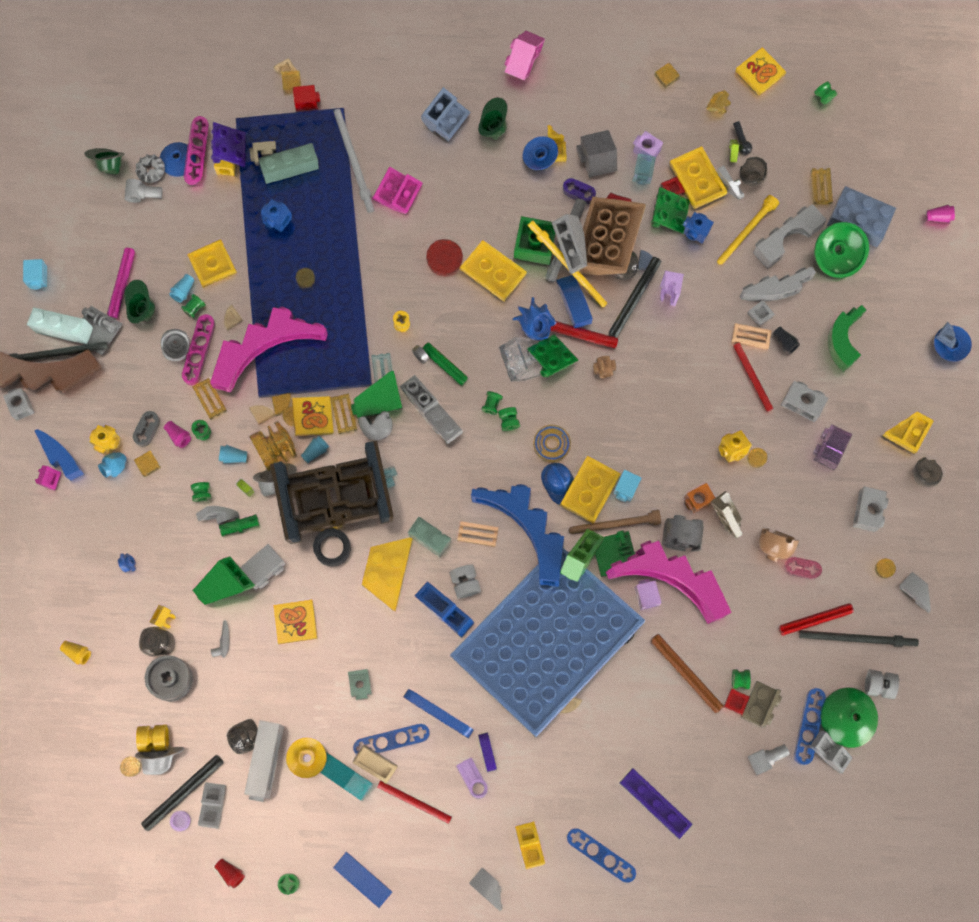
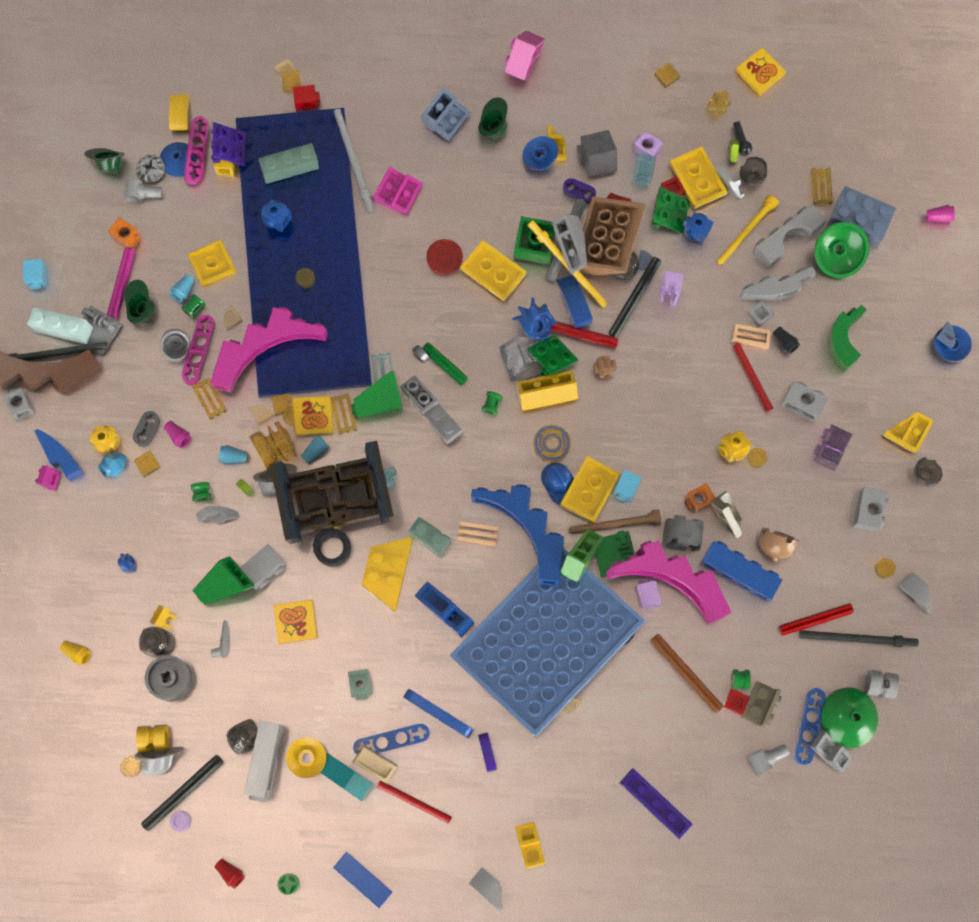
(121, 226): none -> orange brick
(179, 112): none -> yellow slope
(196, 430): green bush -> none
(212, 805): light grey slope -> none
(239, 525): green pin -> none
(263, 148): dark tan bracket -> none
(379, 429): light grey helmet -> none
(405, 318): yellow bush -> none
(468, 587): light grey wheel -> none
(471, 777): lavender piece -> none
(509, 419): green wheel -> none
(547, 390): none -> yellow brick
(600, 856): blue beam -> none
(741, 571): none -> blue brick
(803, 563): clear pink beam -> none
(825, 92): green wheel -> none

